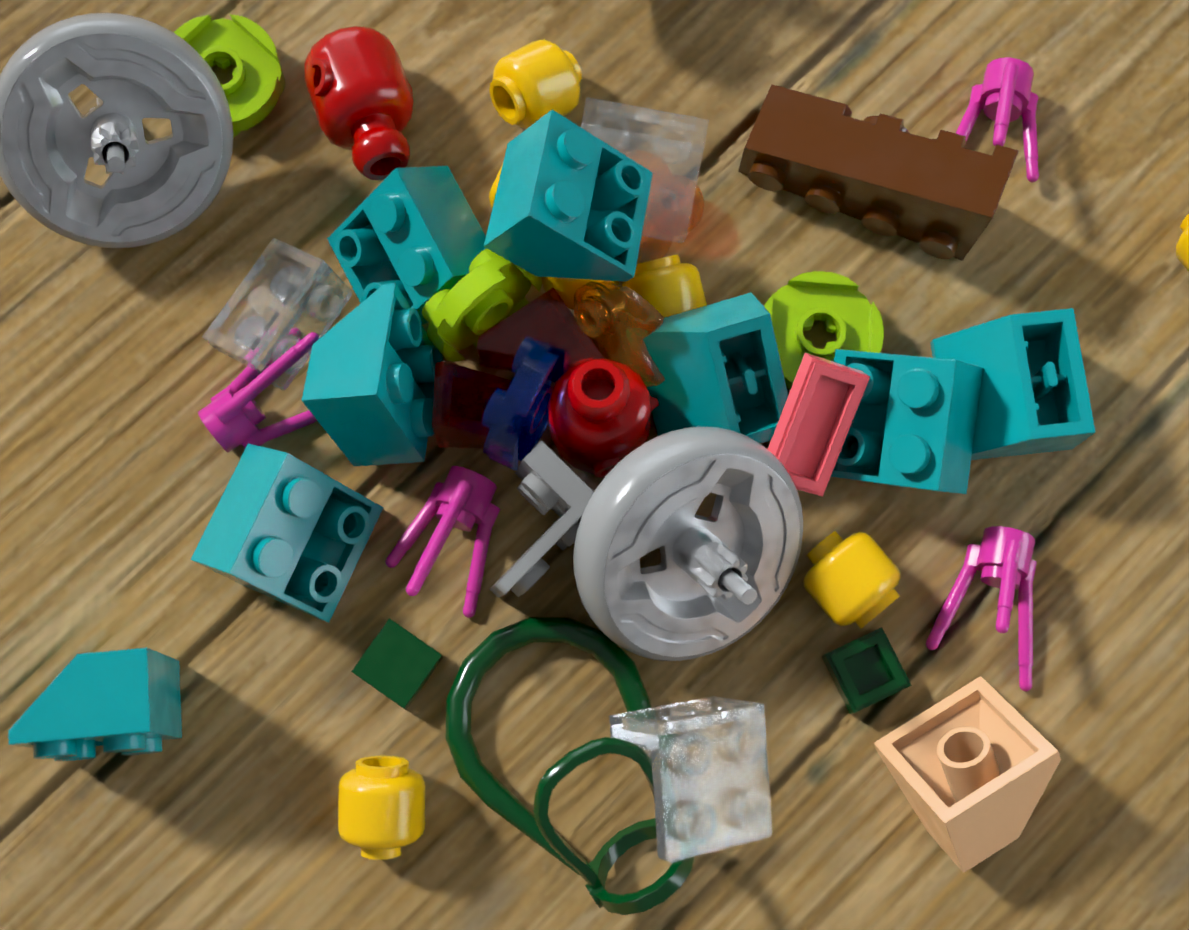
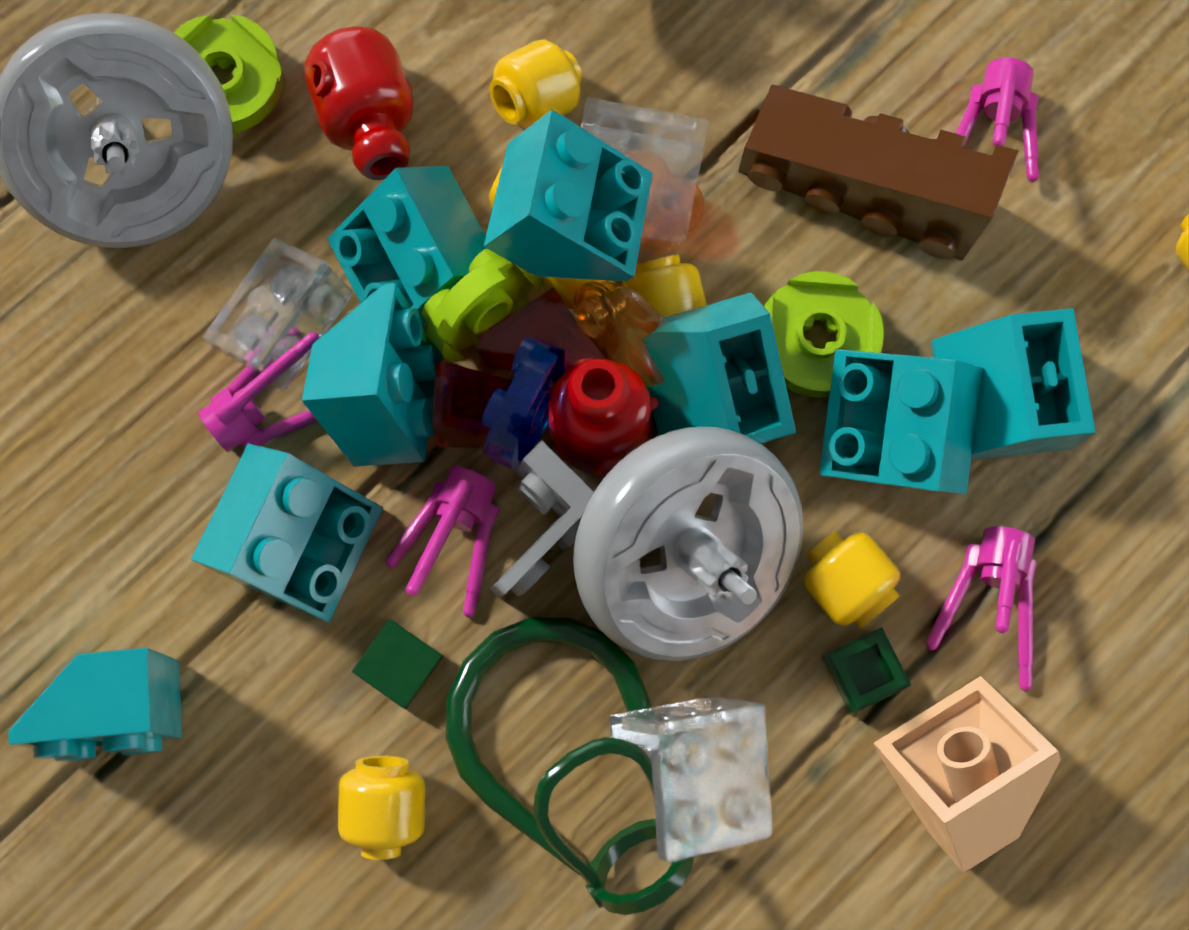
(817, 421): coral tile -> none

